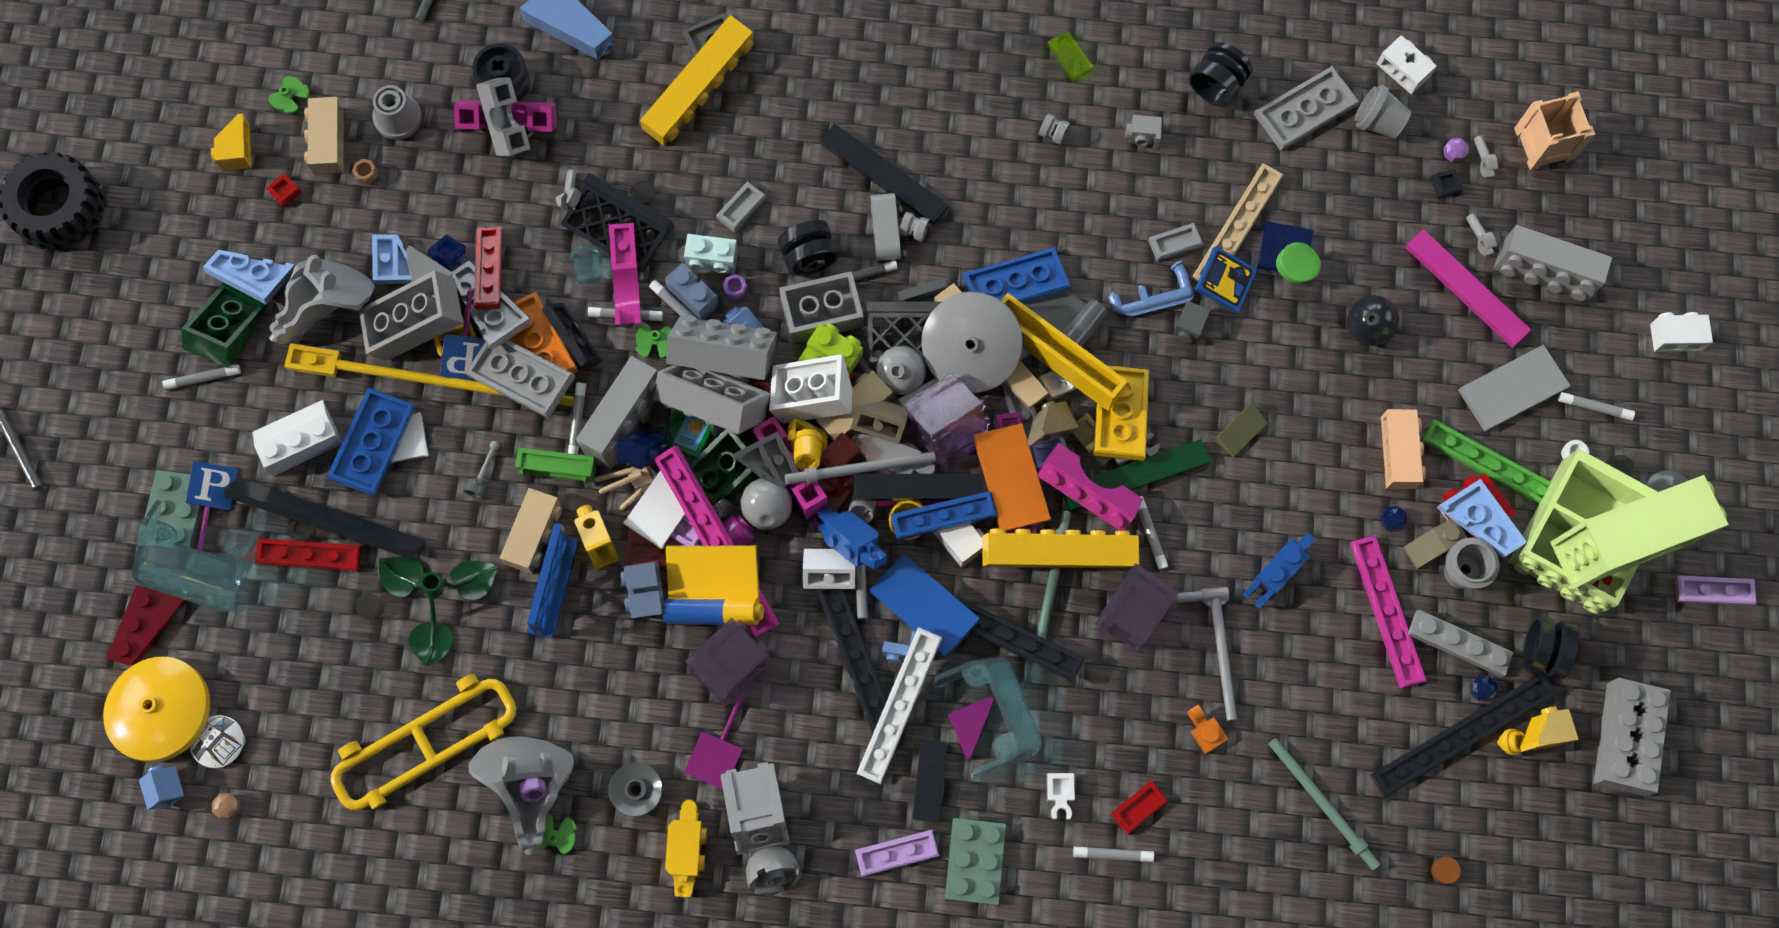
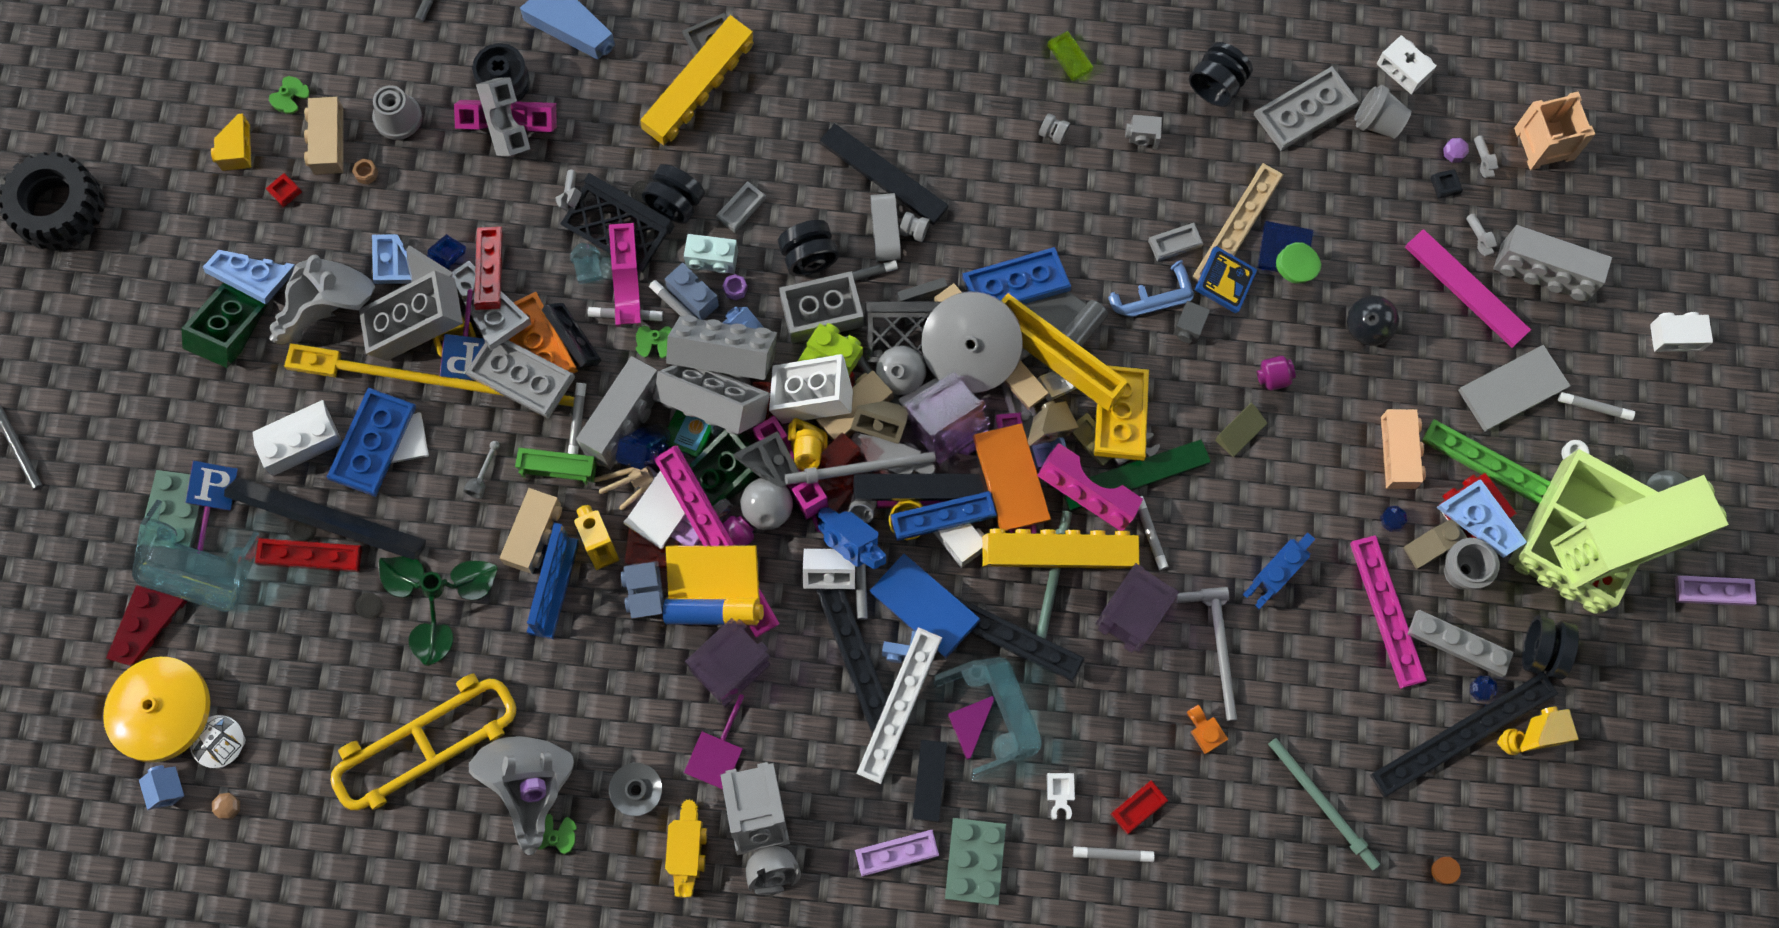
(201, 377): light grey bar -> none
(673, 193): none -> black wheel
(1276, 373): none -> magenta head
(1646, 745): light grey brick -> none

